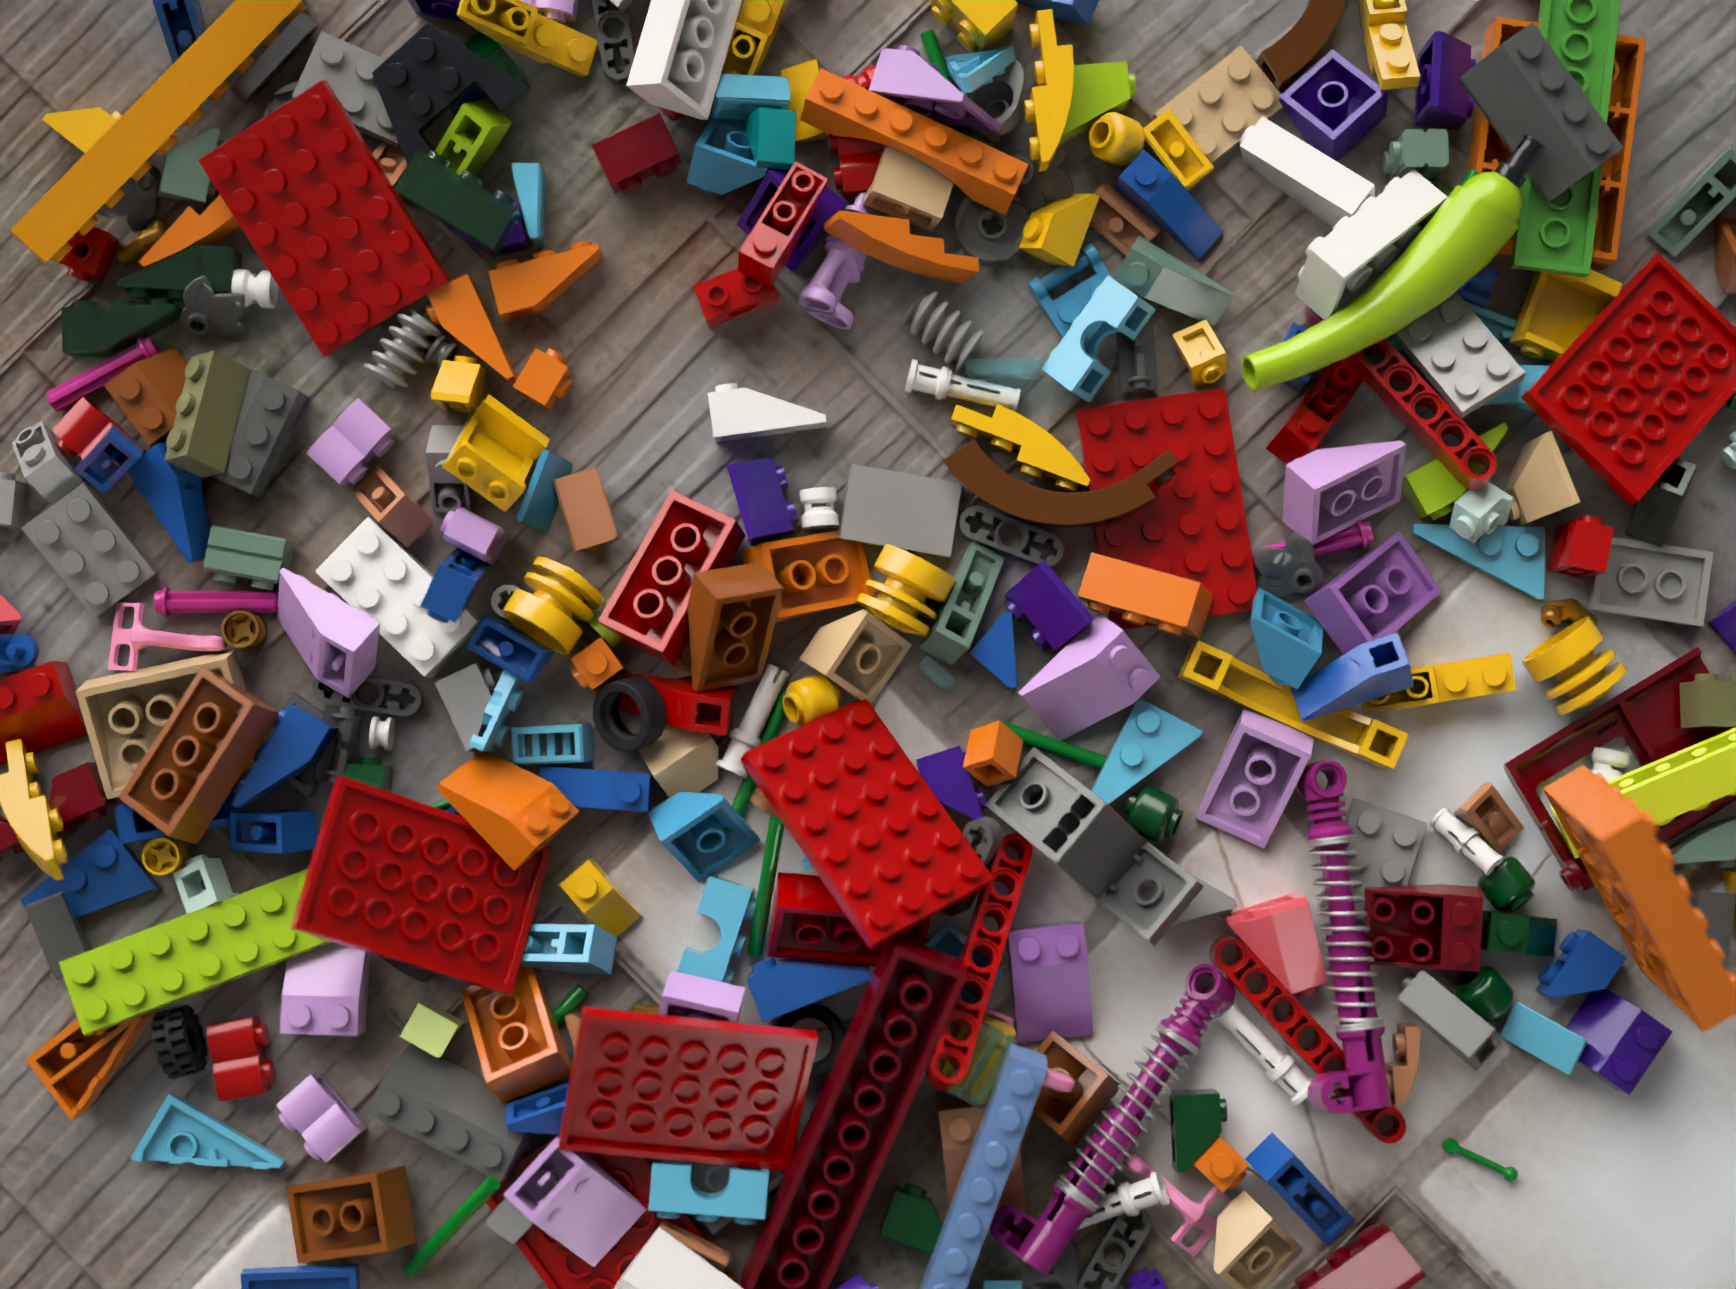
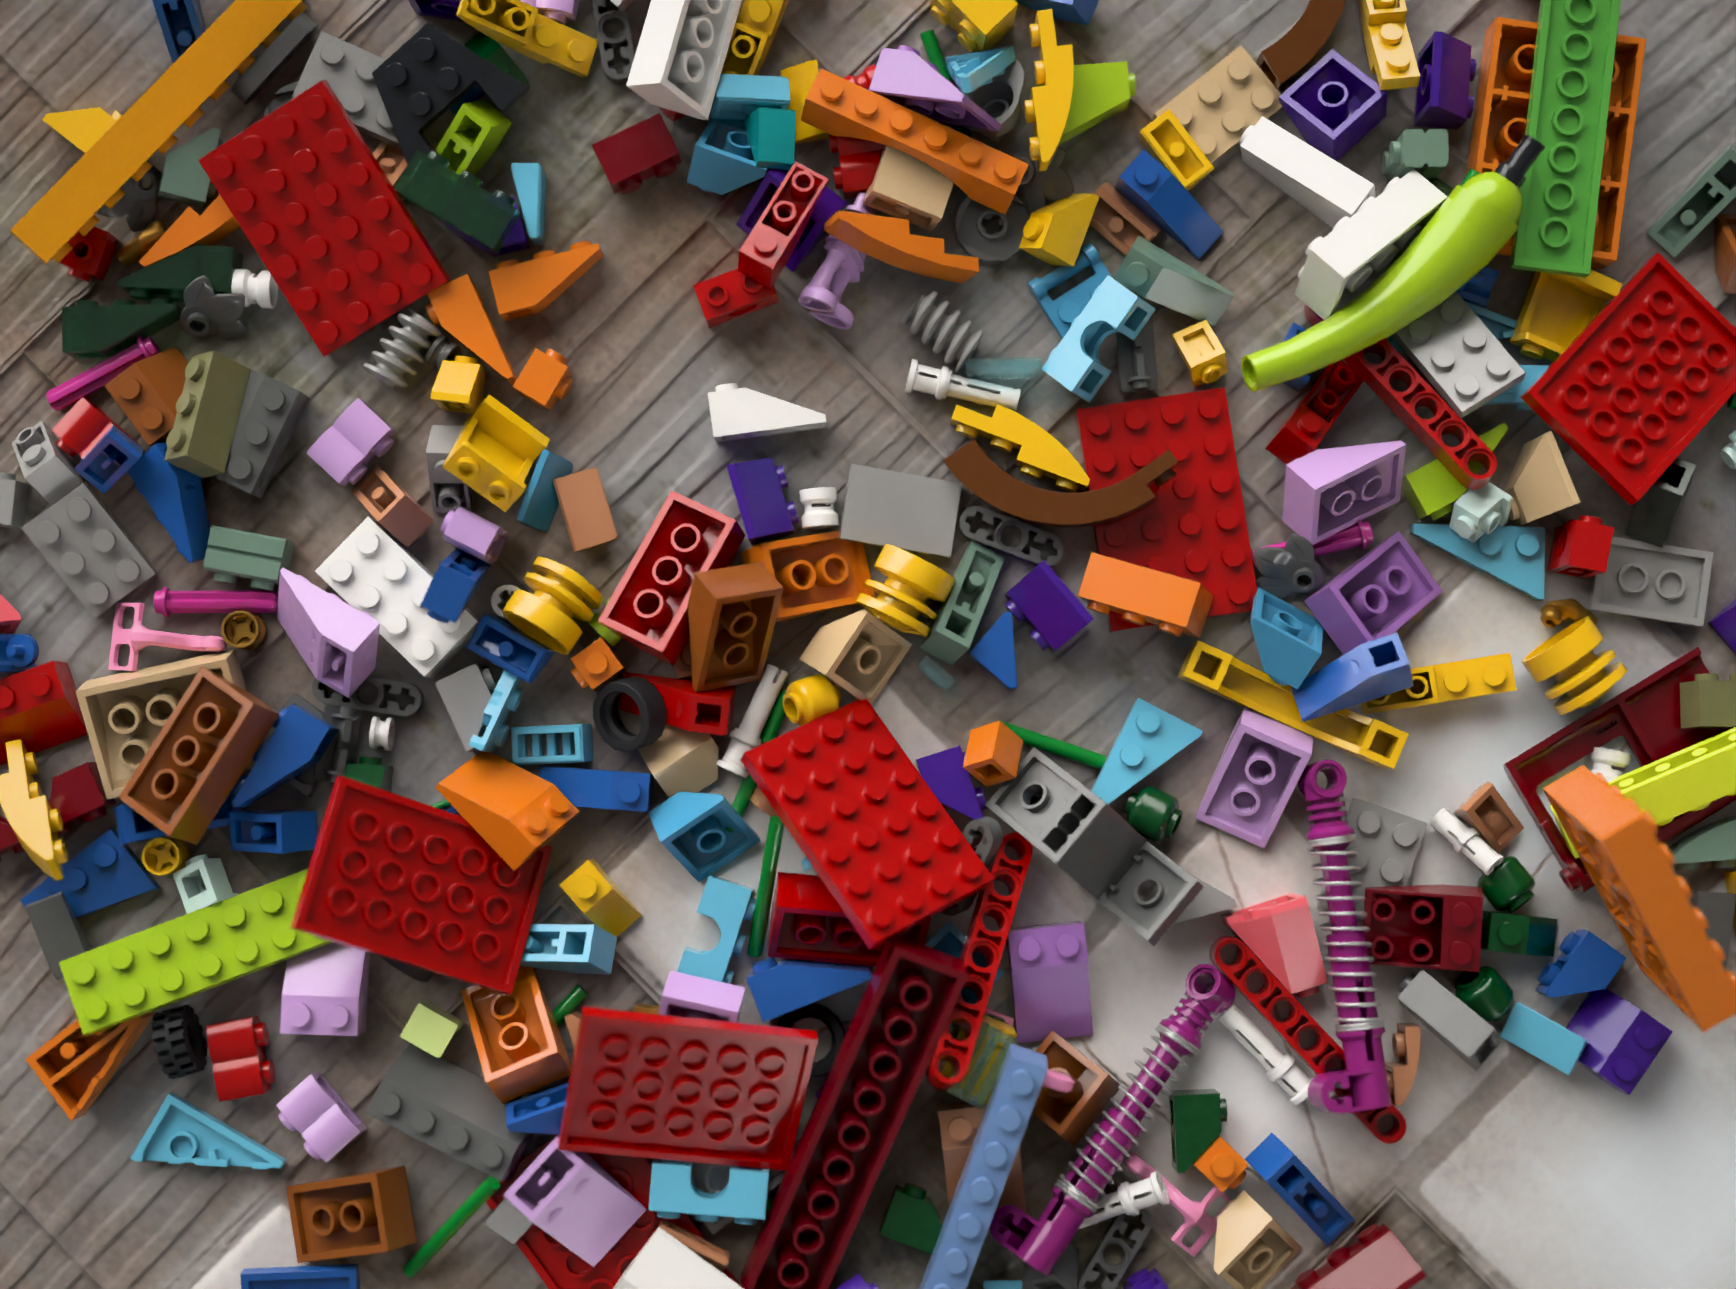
(1089, 679): lavender slope -> none
(1116, 139): yellow head -> none
(1452, 1146): green hinge -> none
(1532, 93): dark grey slope -> none

